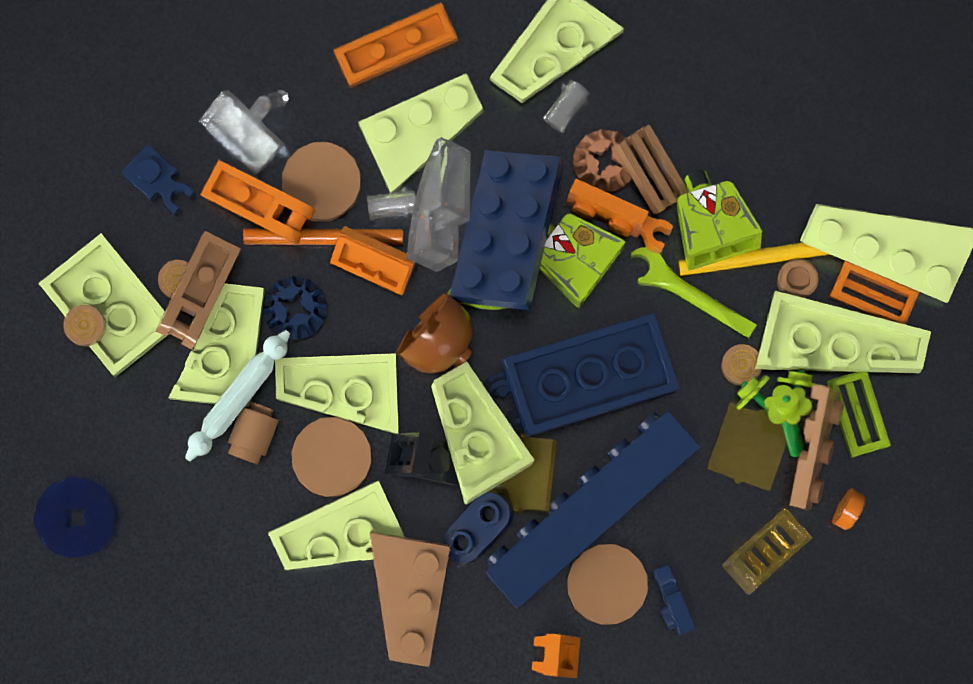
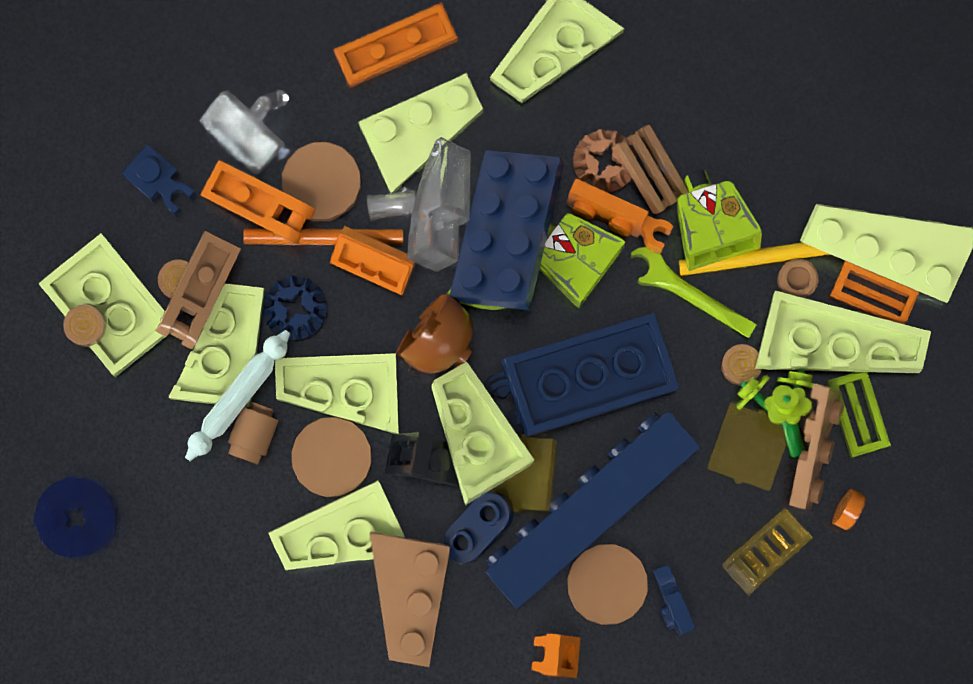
(566, 105): clear pin -> none

